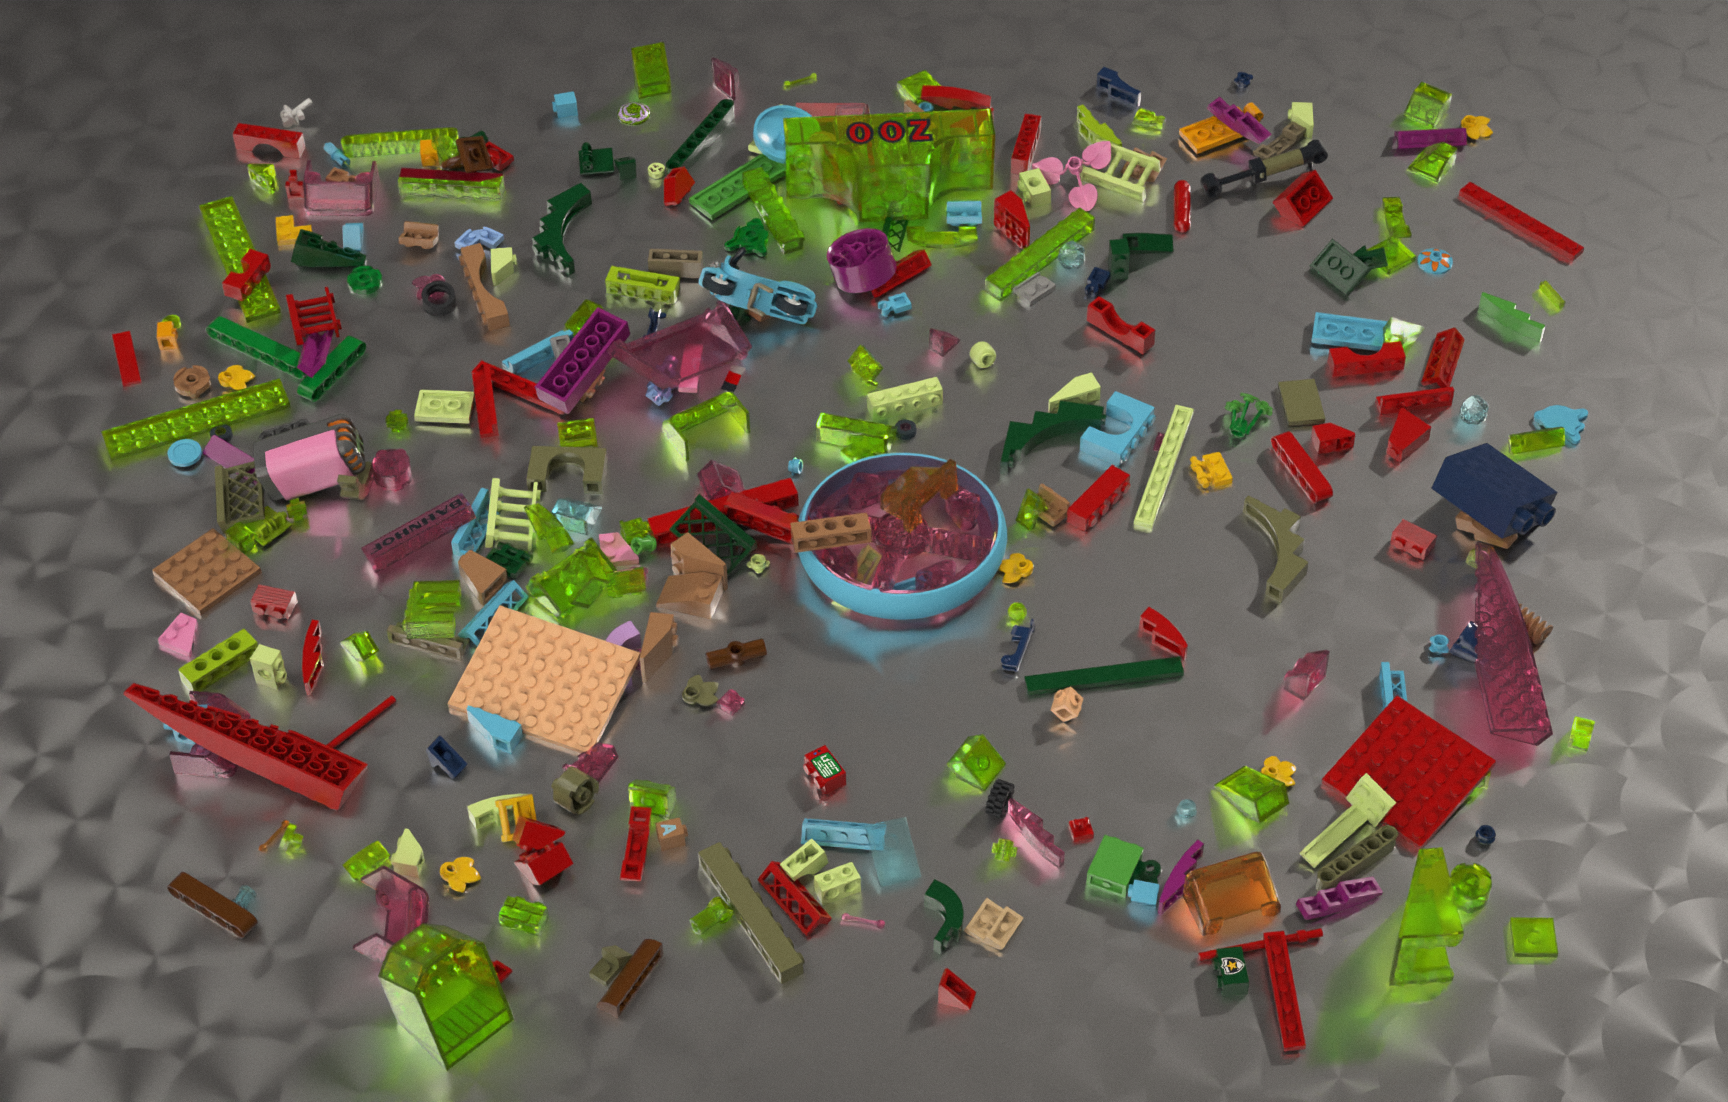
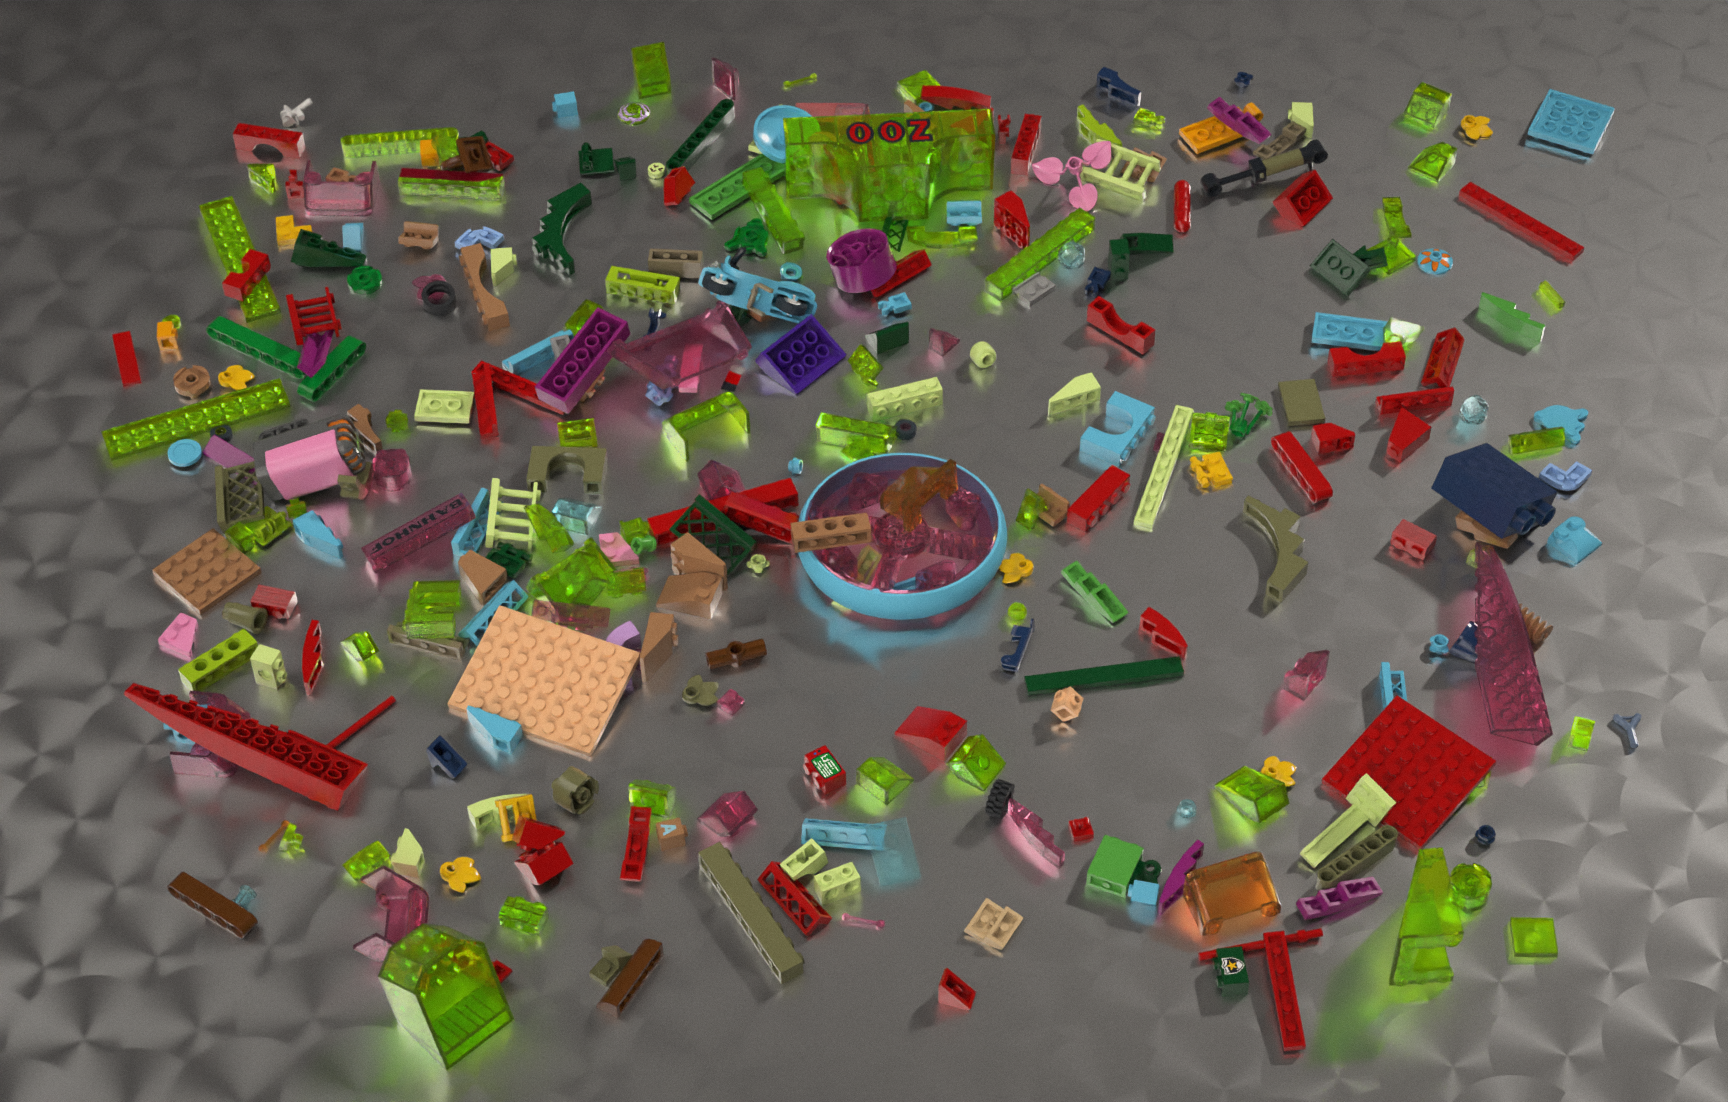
(245, 616): none -> olive plant
(315, 534): none -> medium azure slope
(336, 154): medium azure axle -> none
(362, 421): none -> medium nougat slope
(571, 614): none -> bracket
(596, 760): clear pink slope -> none
(715, 912): clear neon green piece -> none
(728, 813): none -> clear pink slope
(788, 266): none -> medium azure piece
(800, 355): none -> dark purple slope
(882, 779): none -> clear neon green slope
(889, 337): none -> dark green slope
(933, 731): none -> red slope
(948, 904): dark green arch -> none
(1003, 130): none -> red plate
(1004, 849): clear neon green gear -> none
(1034, 188): yellowish green brick -> none
(1069, 419): dark green arch -> none
(1094, 593): none -> bright green slope
(1209, 431): none -> clear neon green plate
(1430, 137): magenta fence -> none
(1565, 480): none -> light blue plate
(1571, 121): none -> medium azure plate
(1574, 539): none -> medium azure slope
(1629, 727): none -> sand blue piece

